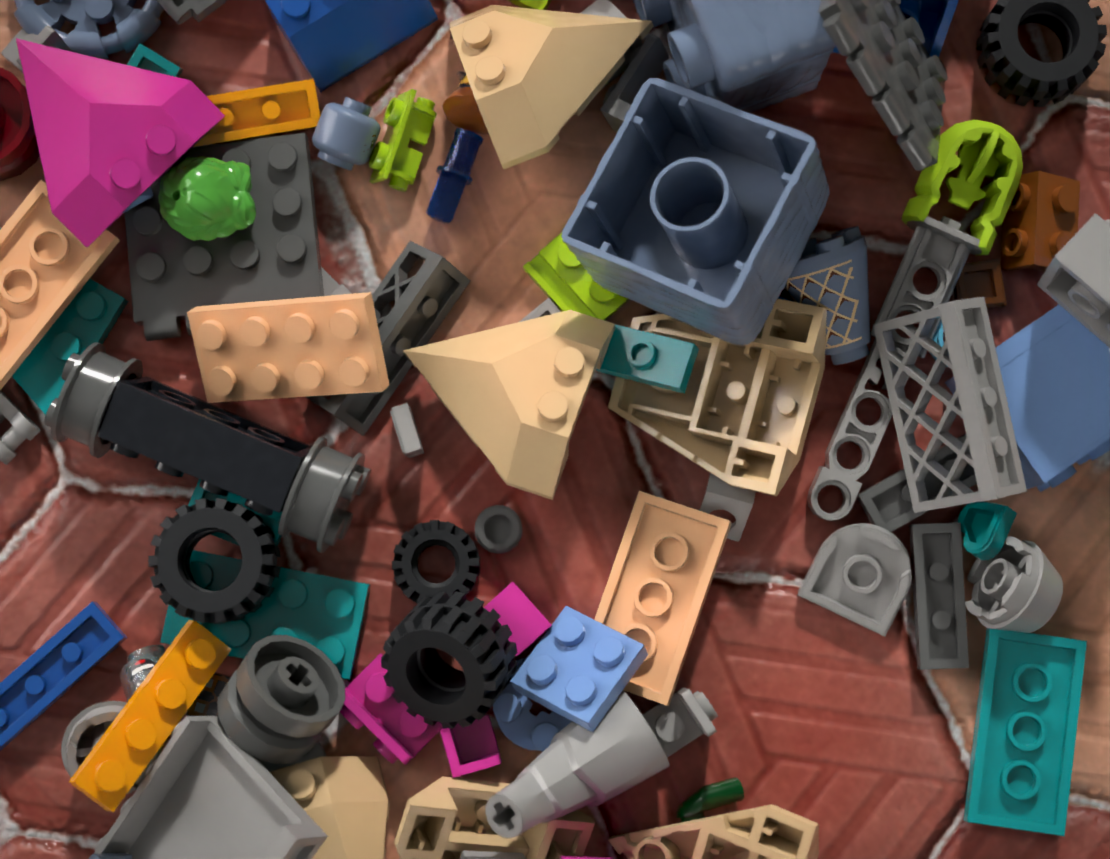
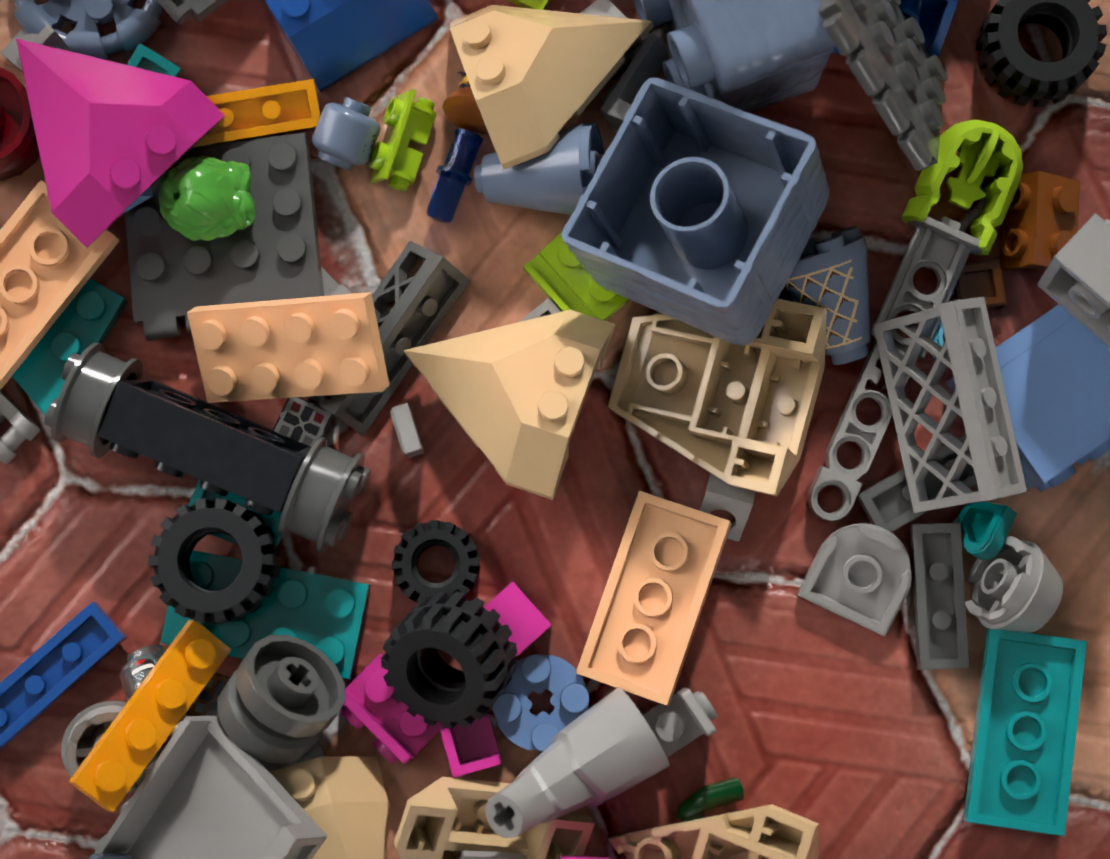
(303, 421): none -> tile
(498, 529): dark grey tile -> none
(549, 180): none -> sand blue cone
(579, 668): medium blue plate -> none
(649, 358): teal plate -> none

